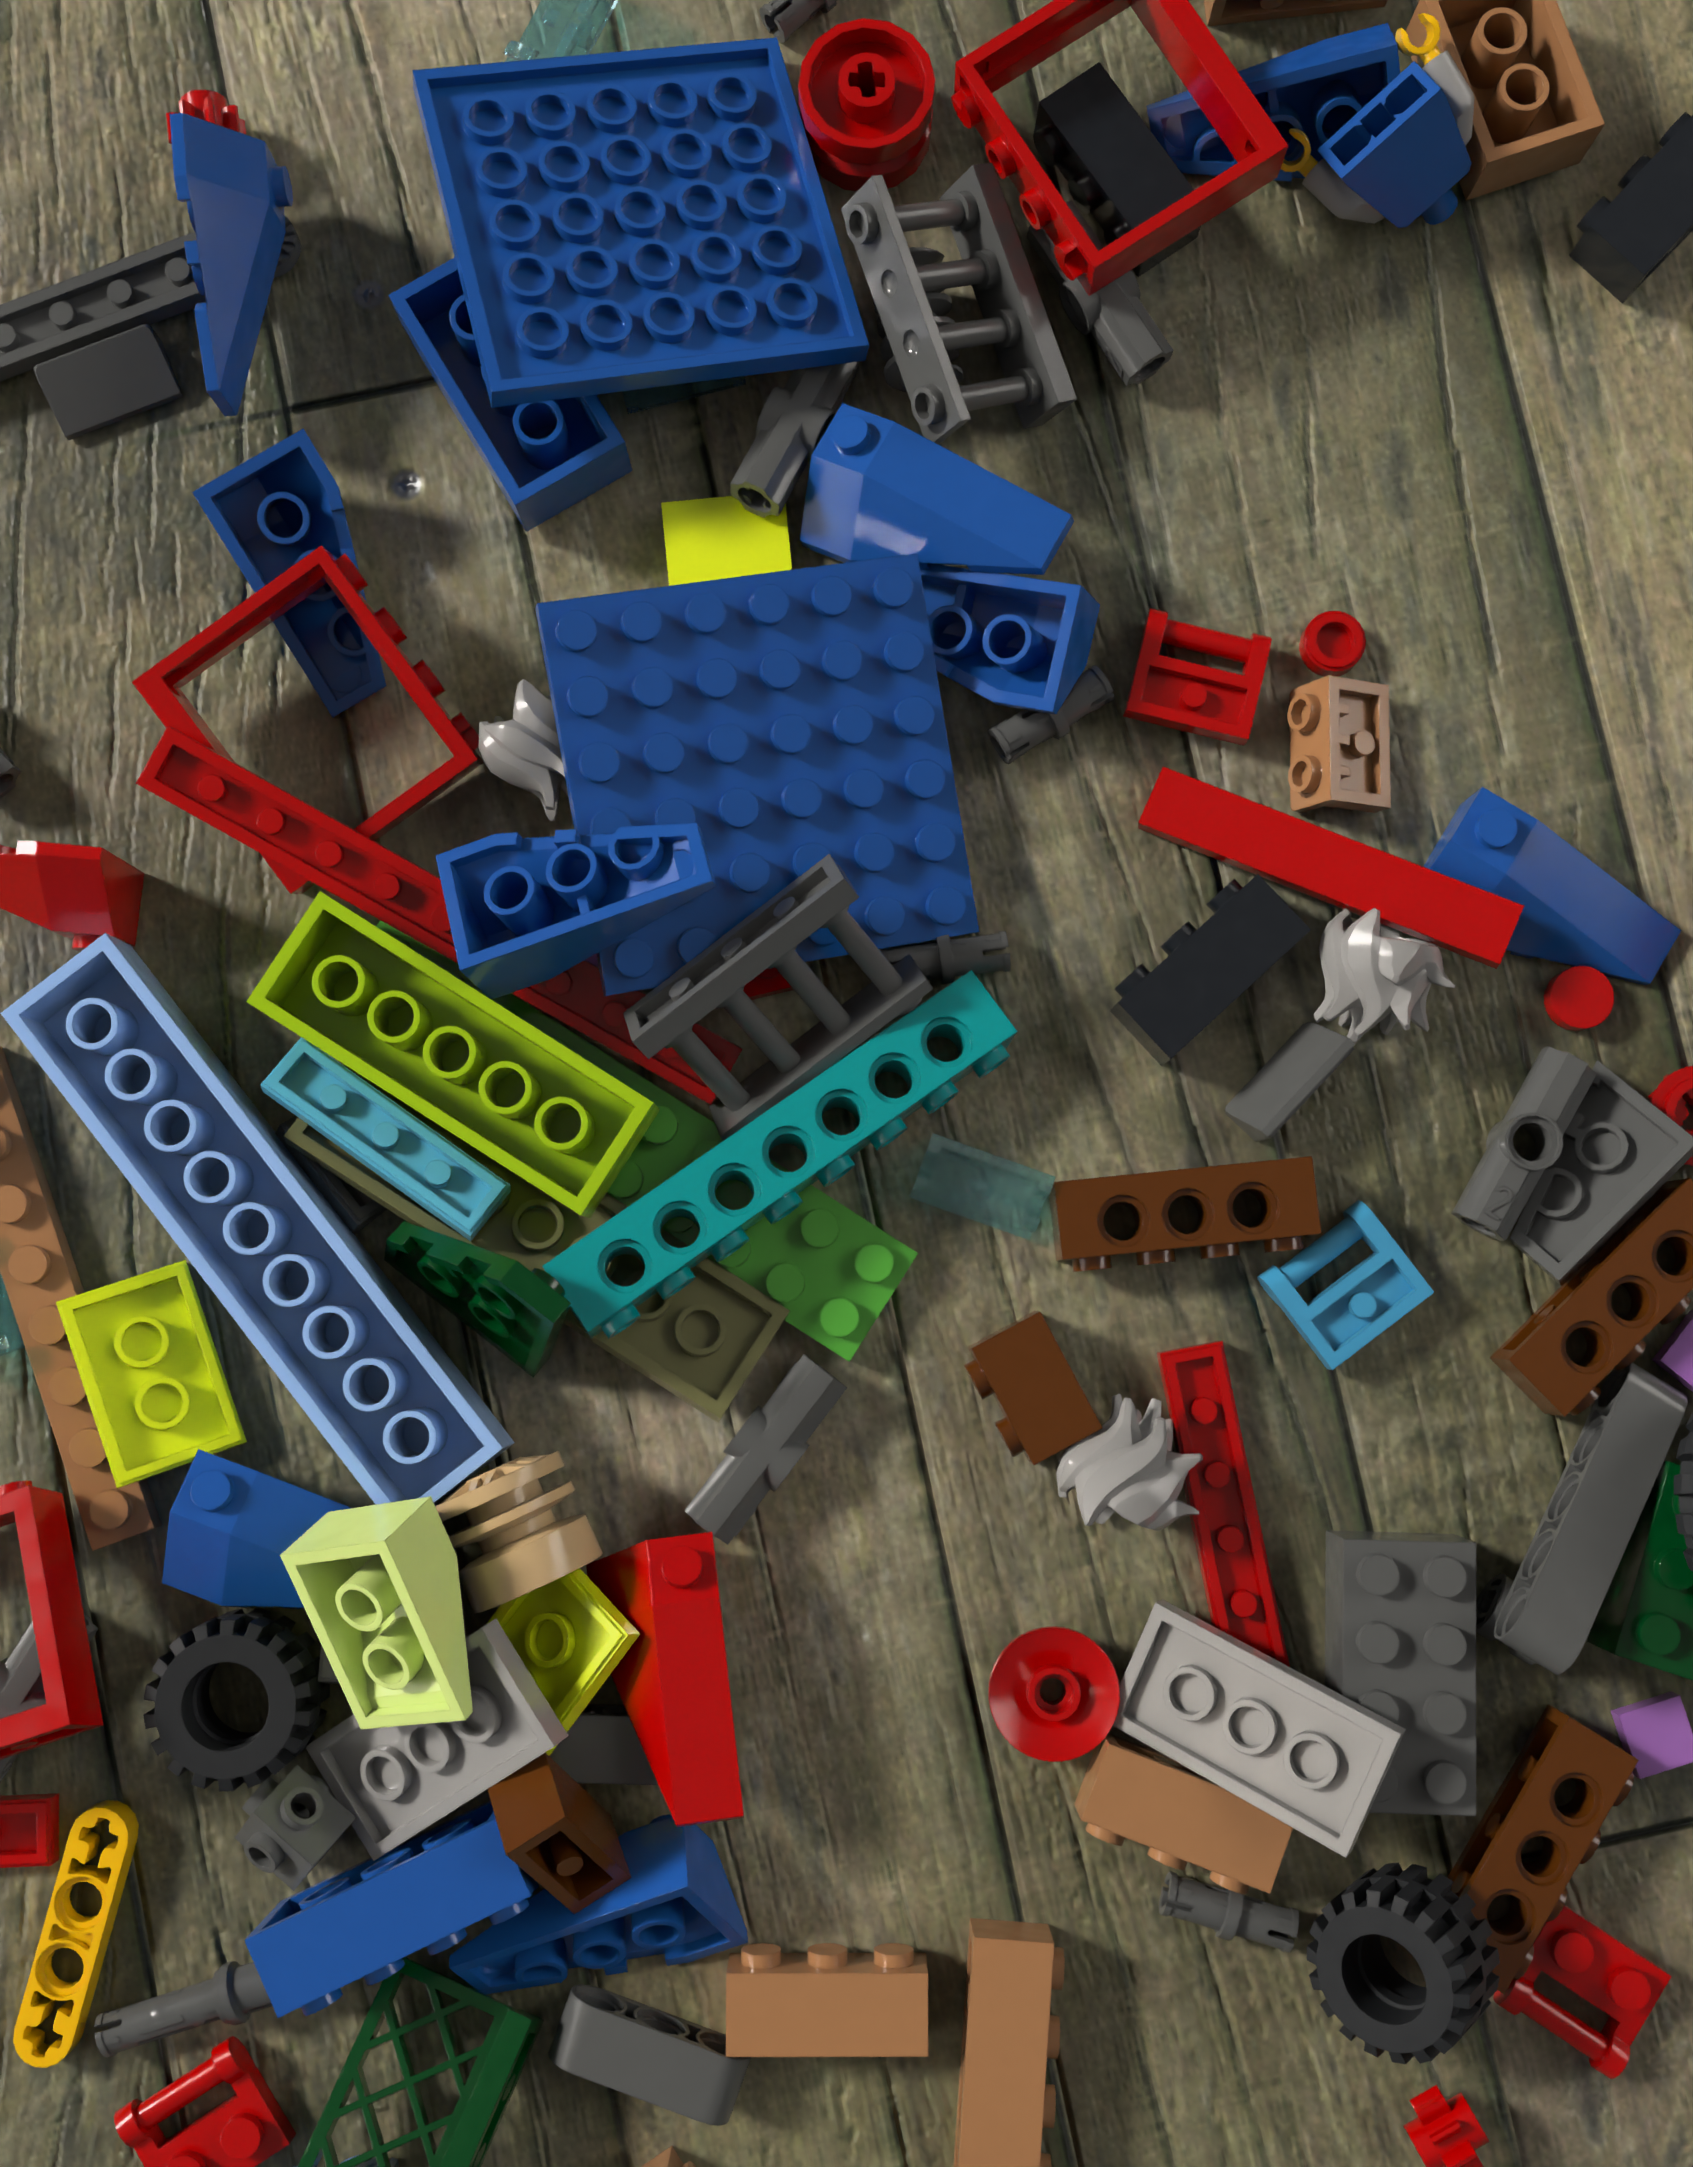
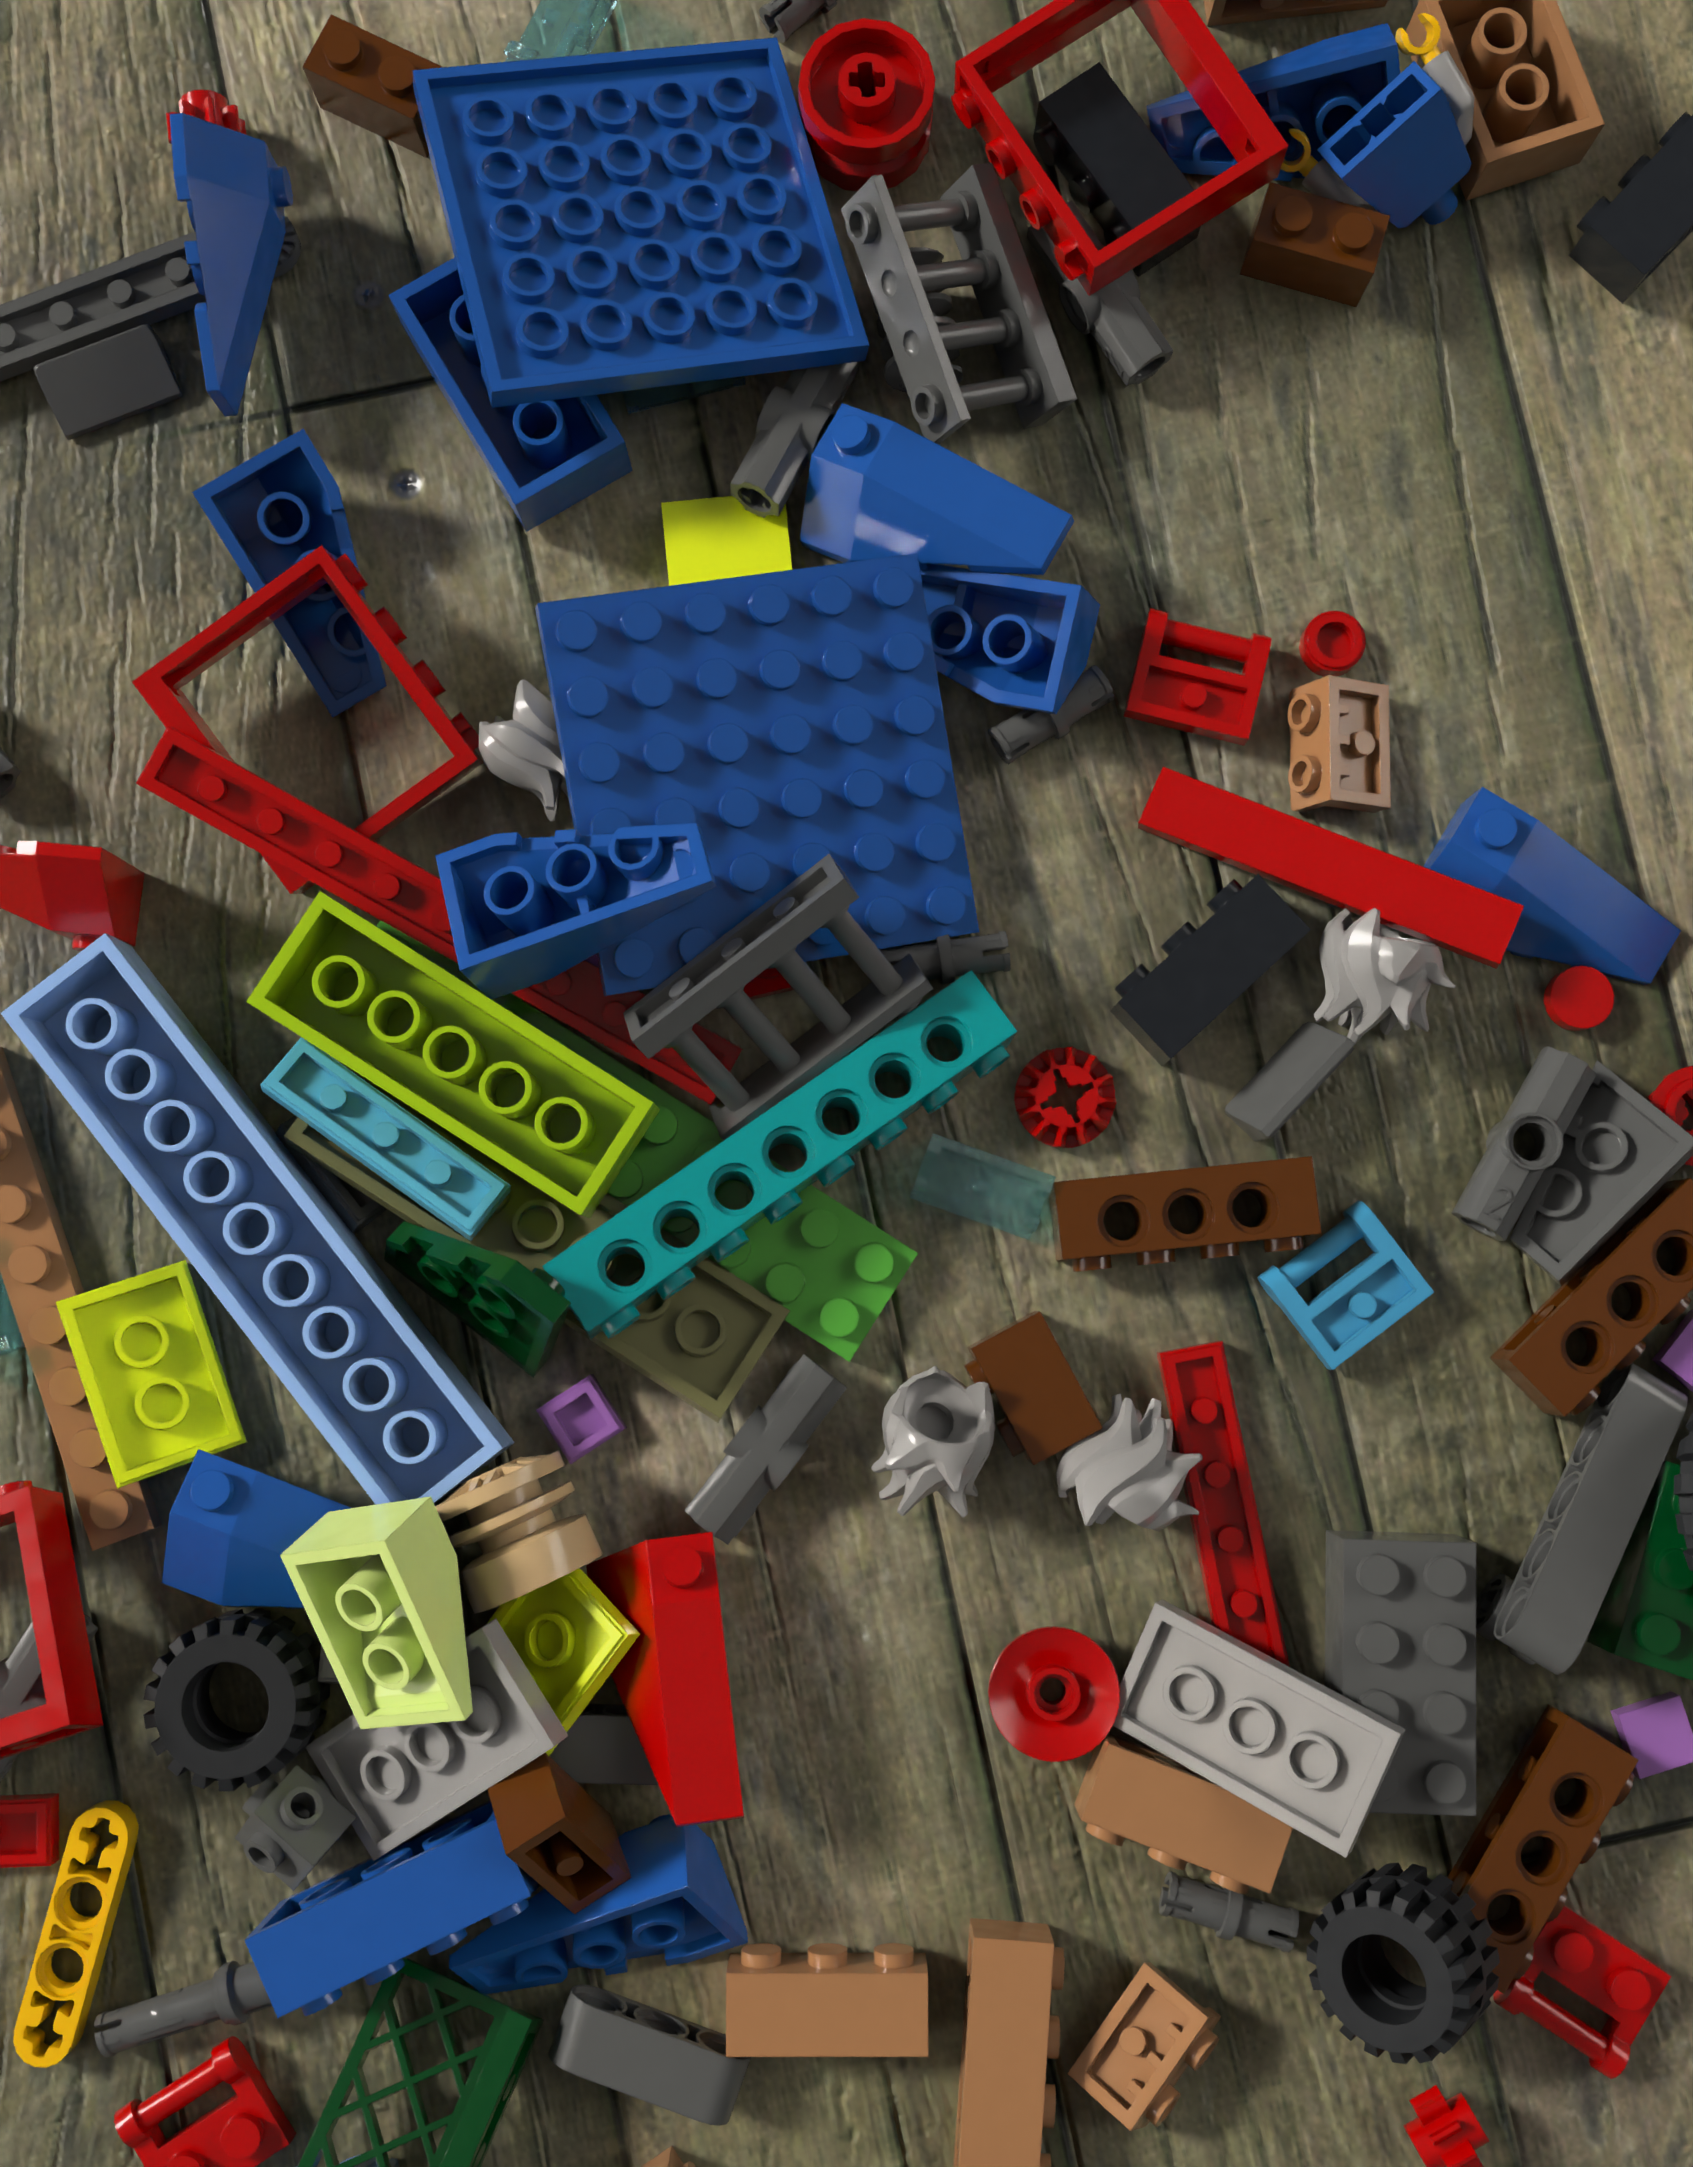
(368, 82): none -> reddish brown brick
(581, 1418): none -> medium lavender tile
(935, 1439): none -> light grey hair
(1054, 1125): none -> red gear
(1146, 2049): none -> medium nougat bracket
(1314, 244): none -> reddish brown brick

